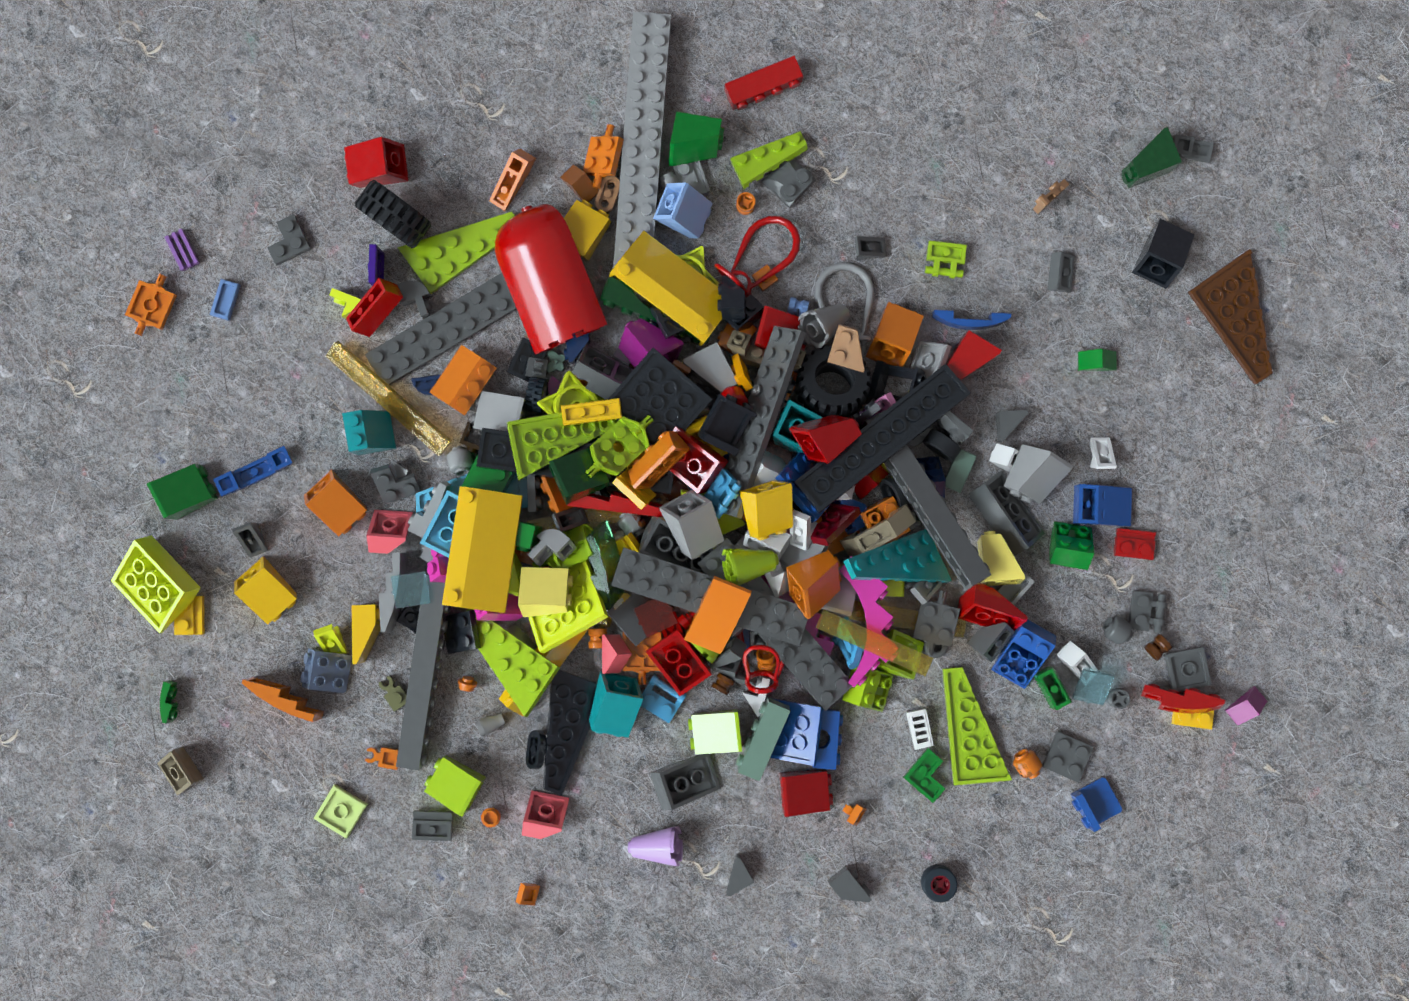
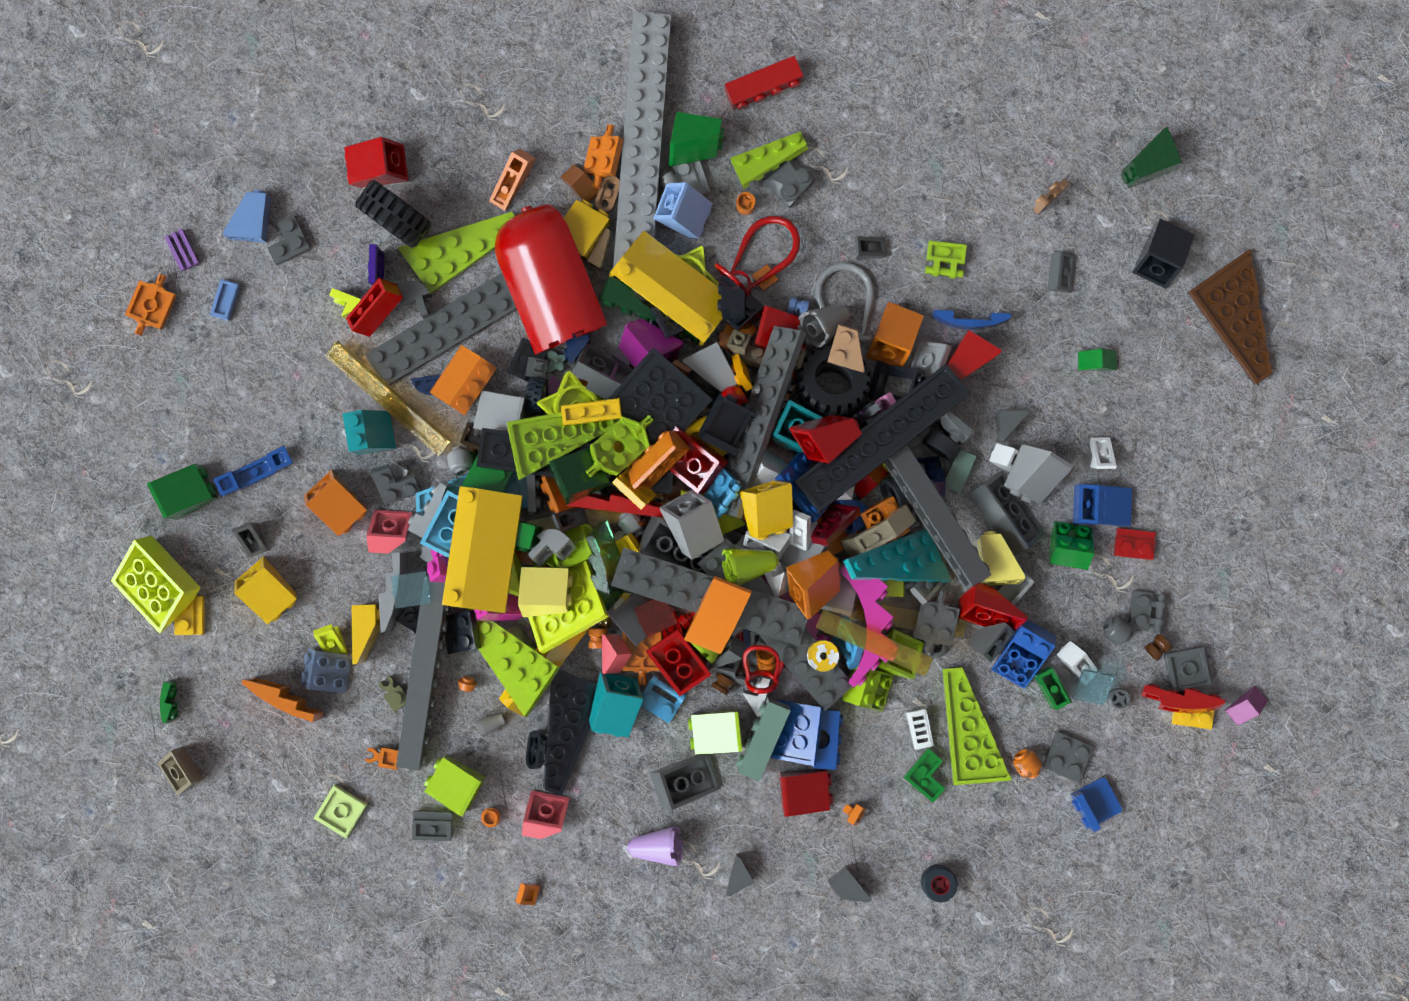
(250, 218): none -> medium blue slope
(599, 252): none -> tan slope
(830, 660): none -> yellow piece
(1193, 149): dark grey slope -> none

